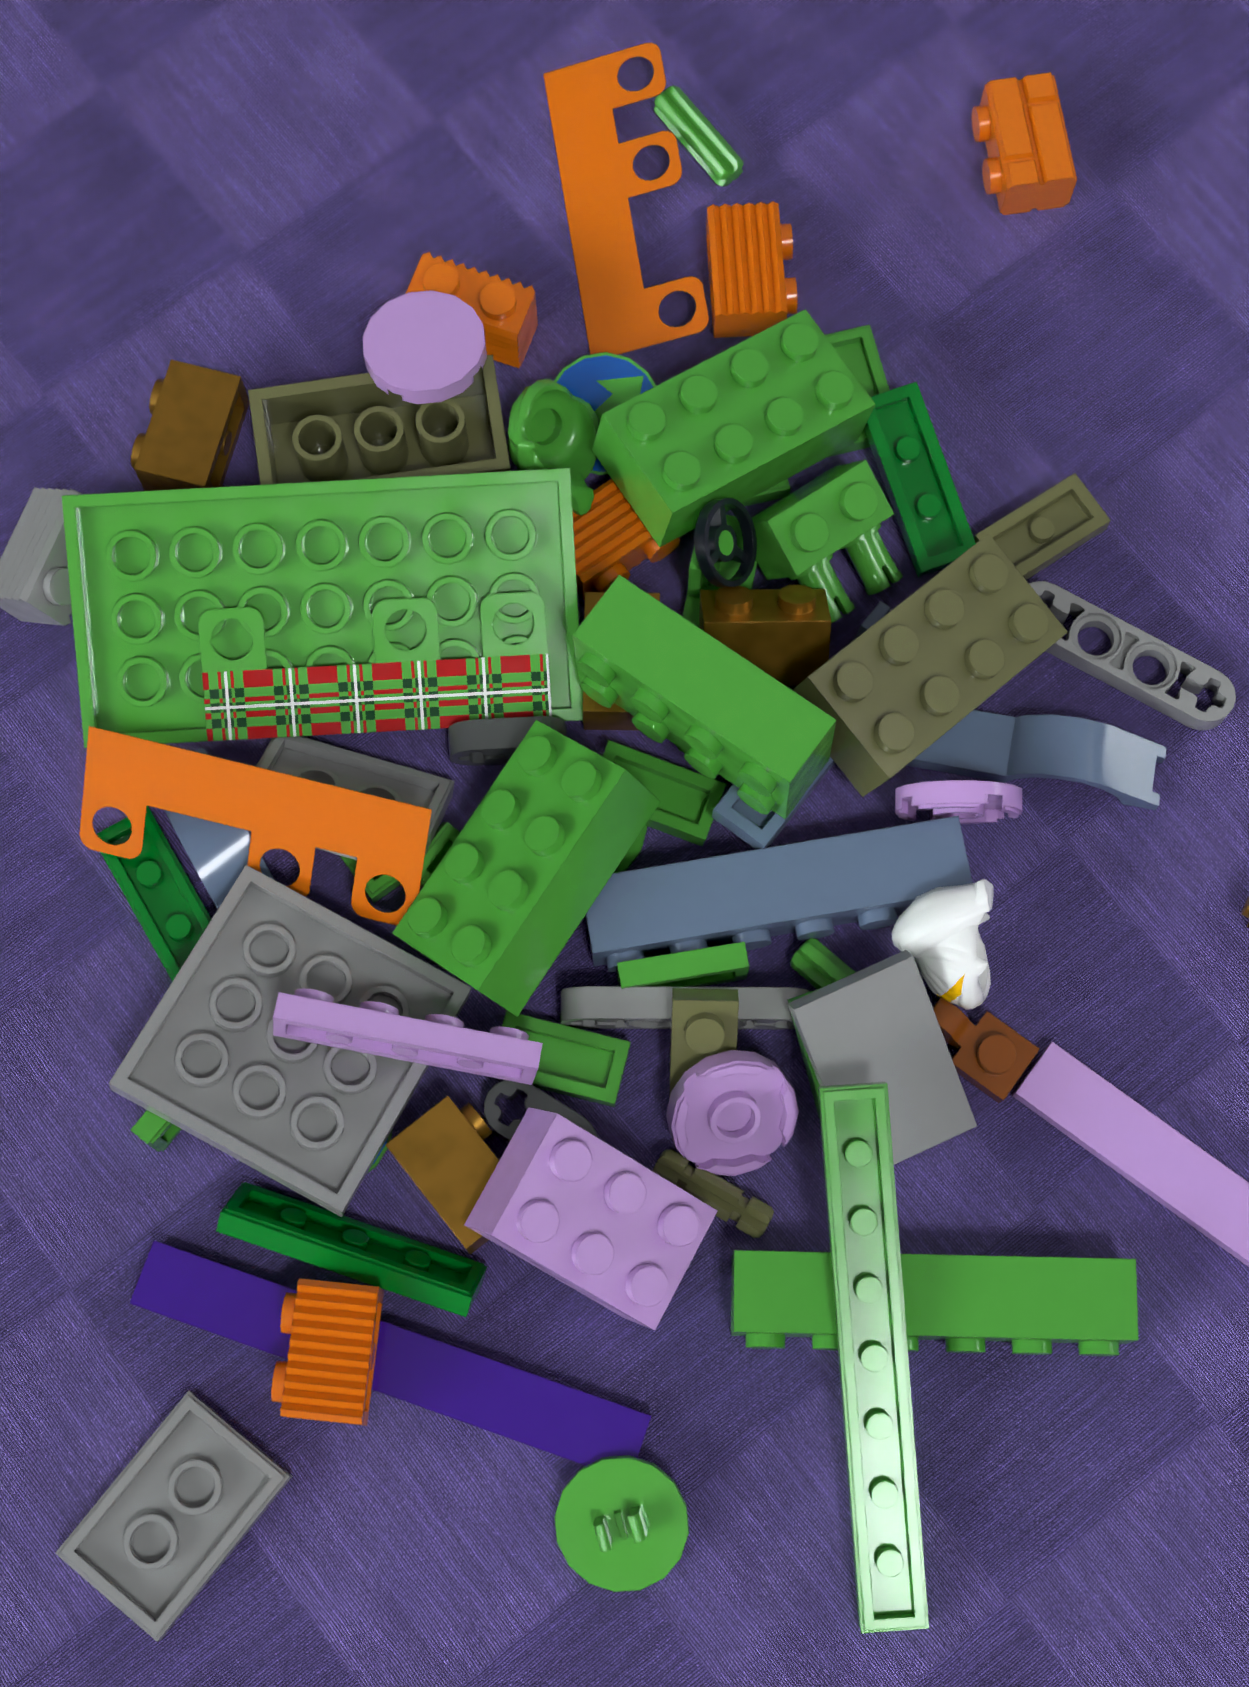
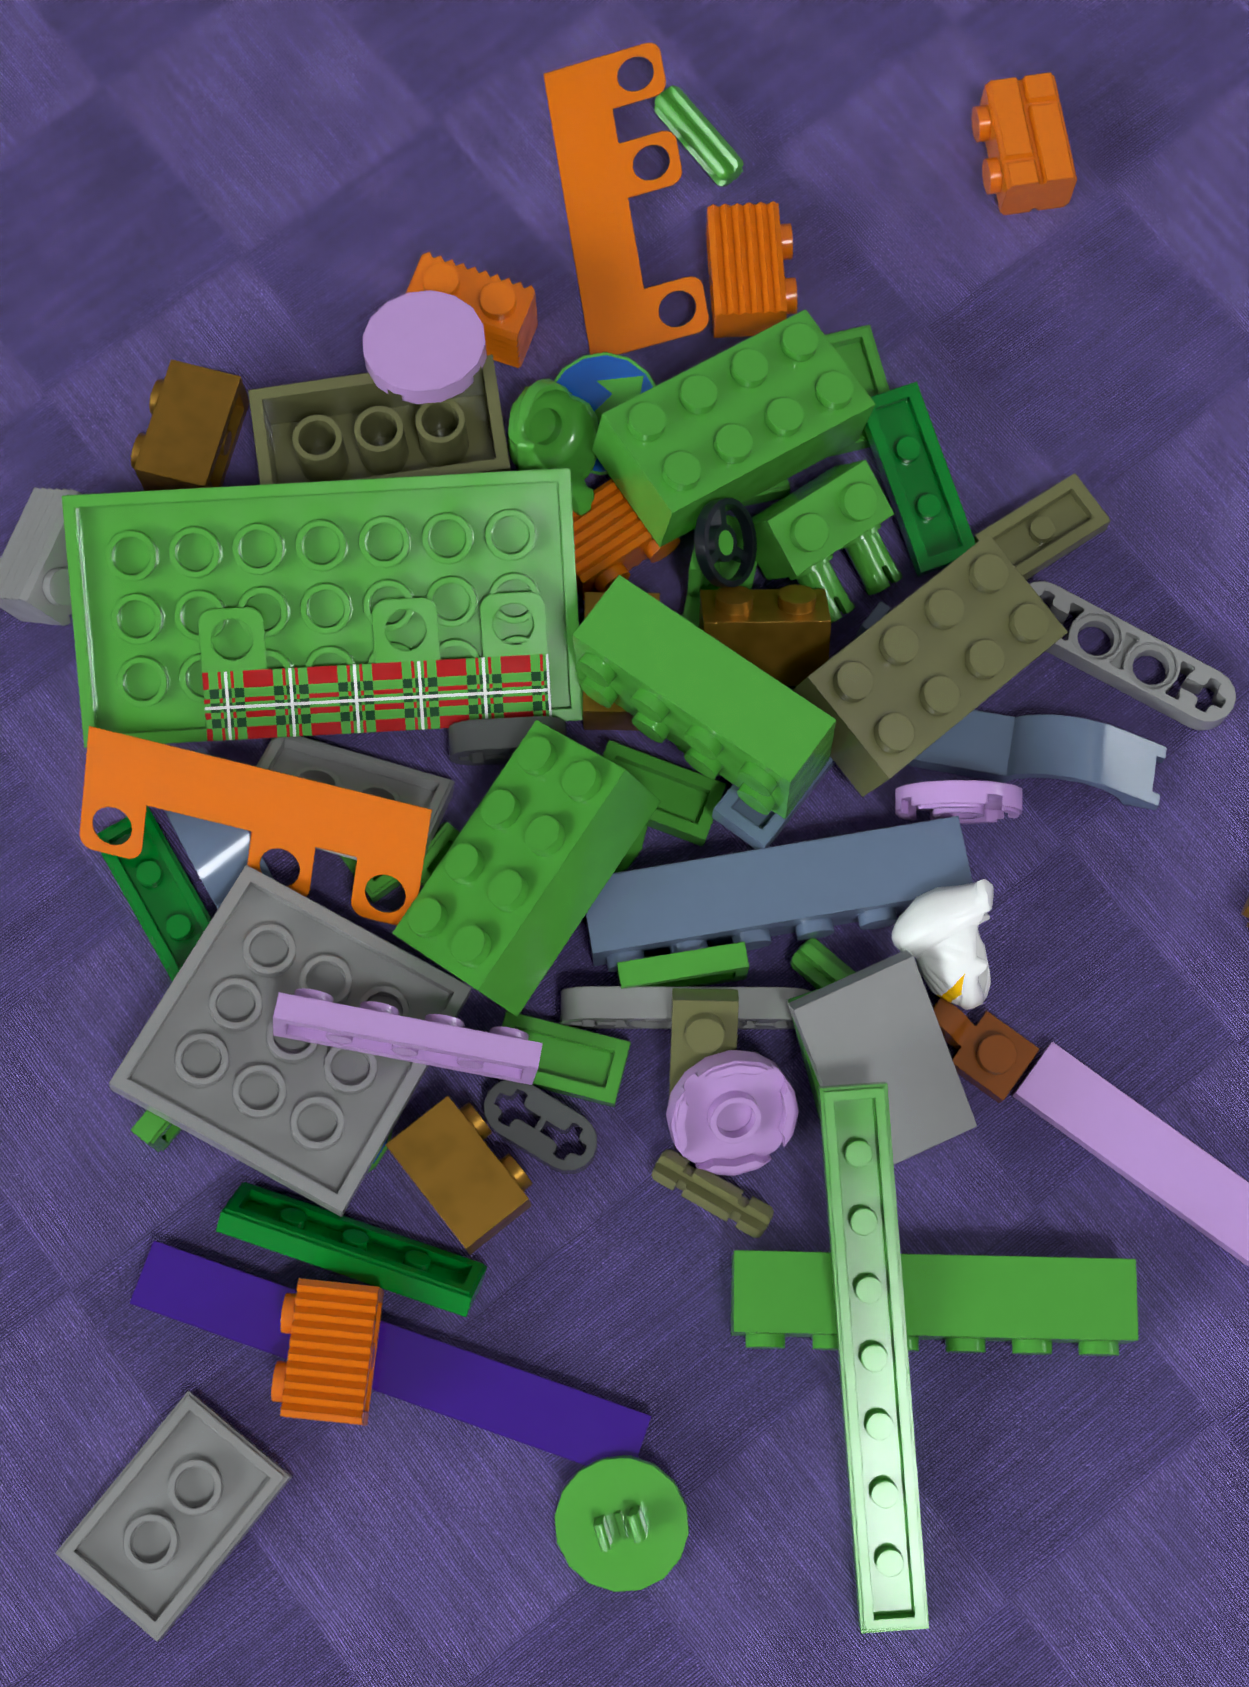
(591, 1217): lavender brick -> none

